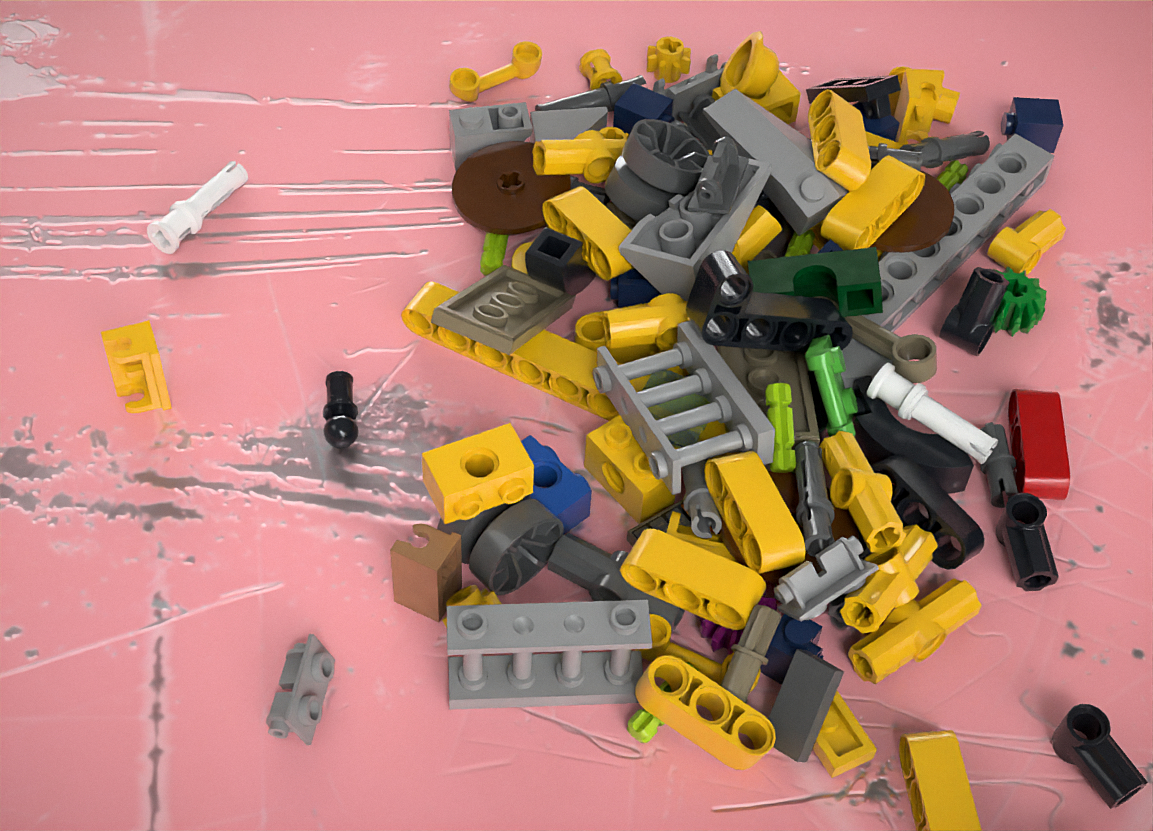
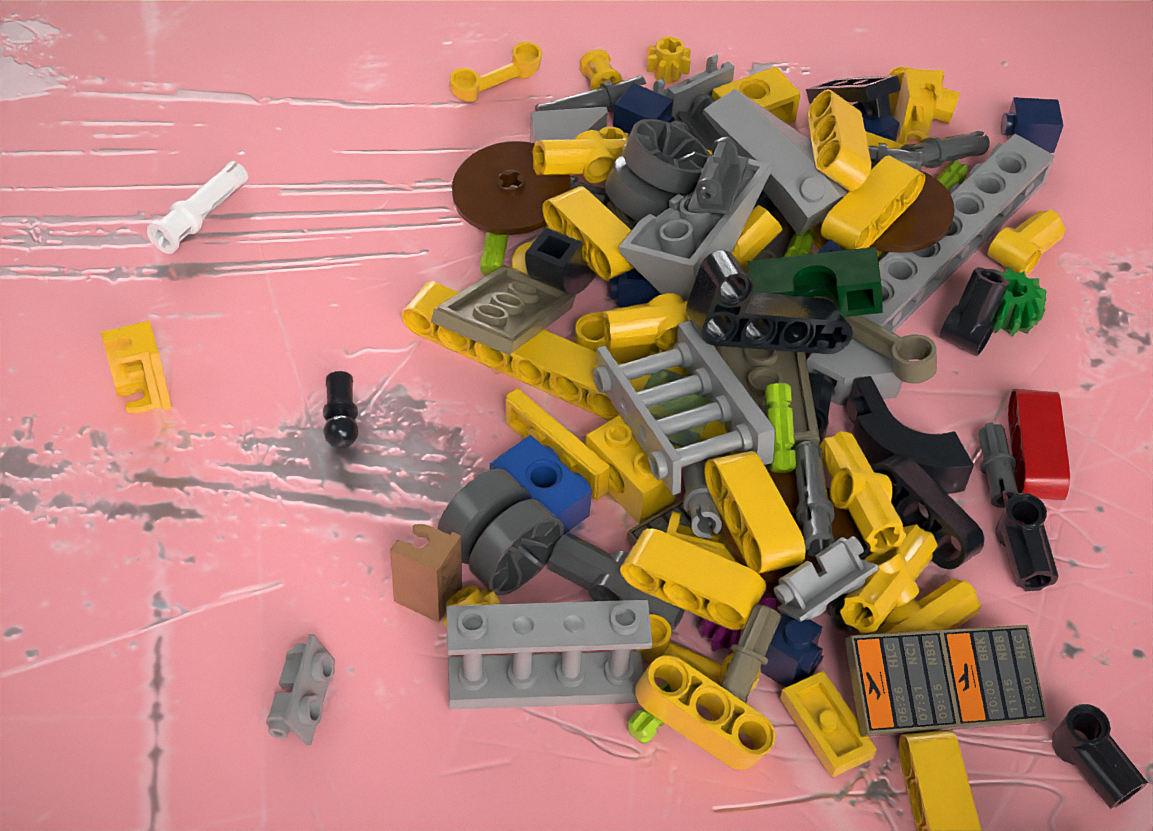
(454, 472): yellow brick -> none
(484, 126): light grey slope -> none
(530, 419): none -> yellow tile
(750, 67): yellow hat -> none
(803, 704): dark grey tile -> none
(838, 401): bright green plate -> none
(914, 402): white pin -> none
(944, 680): none -> tile

